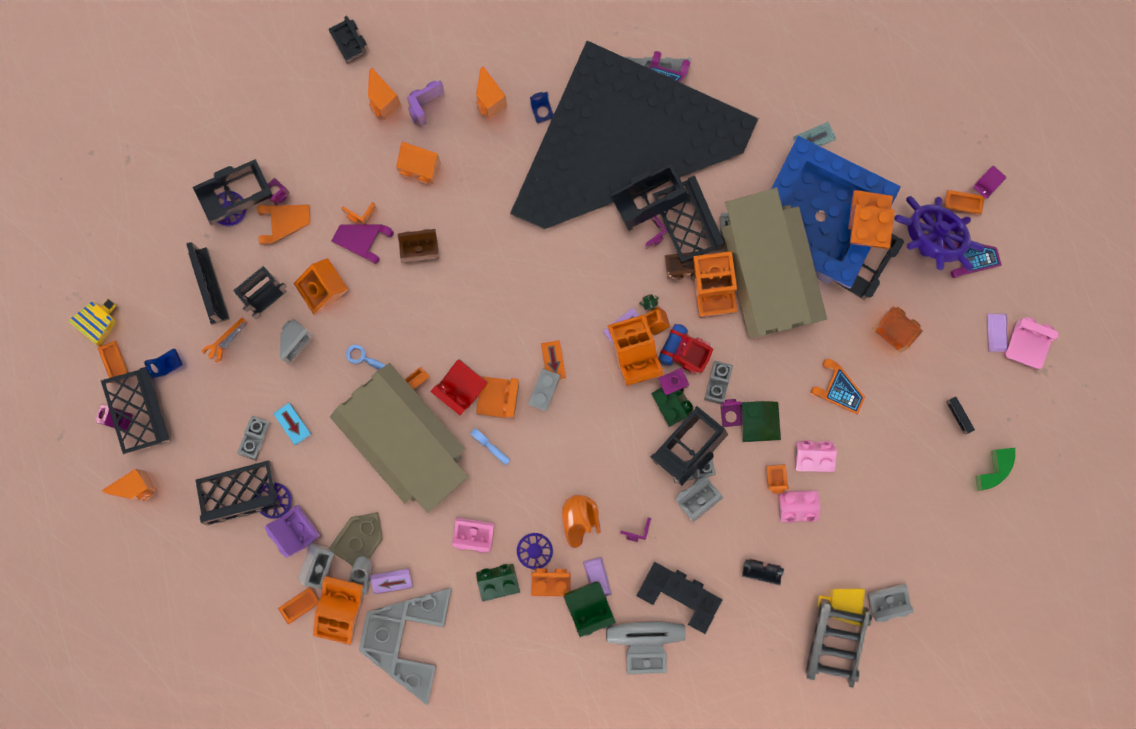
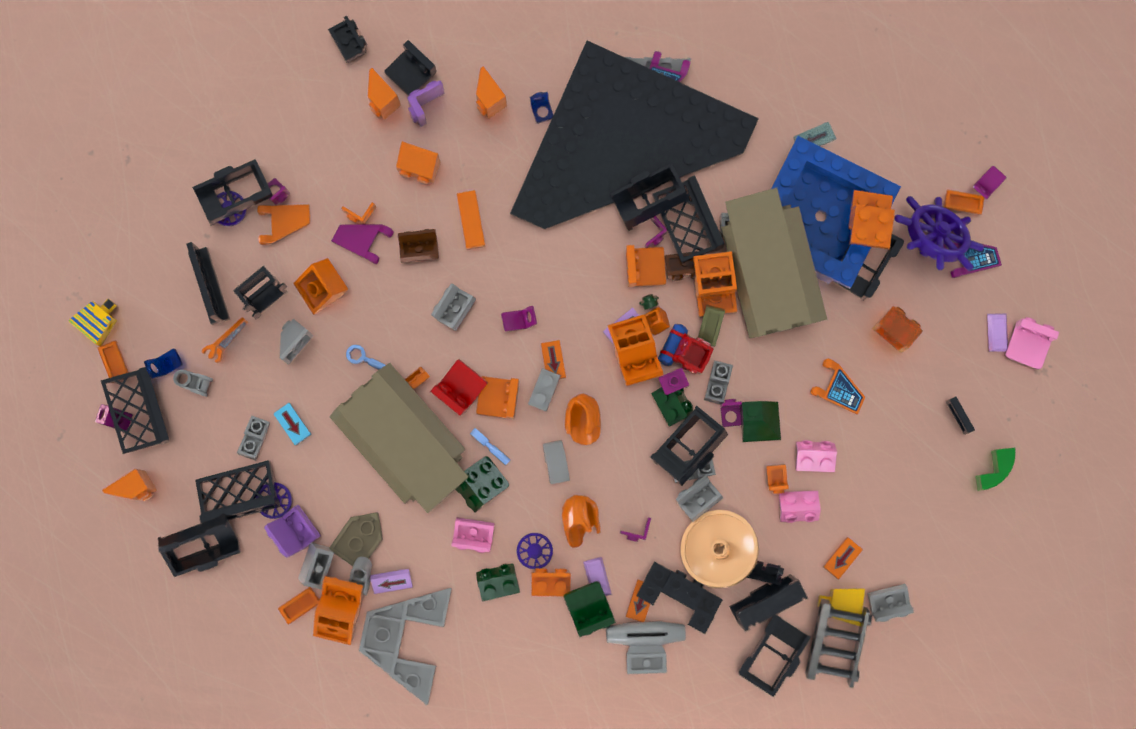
(196, 383): none -> light grey piece
(205, 558): none -> black piece
(410, 69): none -> black bracket
(453, 307): none -> light grey bracket
(470, 219): none -> orange tile
(482, 484): none -> bracket
(518, 319): none -> magenta bracket
(556, 462): none -> light grey slope
(583, 419): none -> orange hair
(638, 607): none -> orange tile
(645, 266): none -> orange bracket
(711, 324): none -> olive tile
(719, 549): none -> light nougat dish
(768, 602): none -> black piece
(790, 636): none -> black piece
(842, 558): none -> orange tile

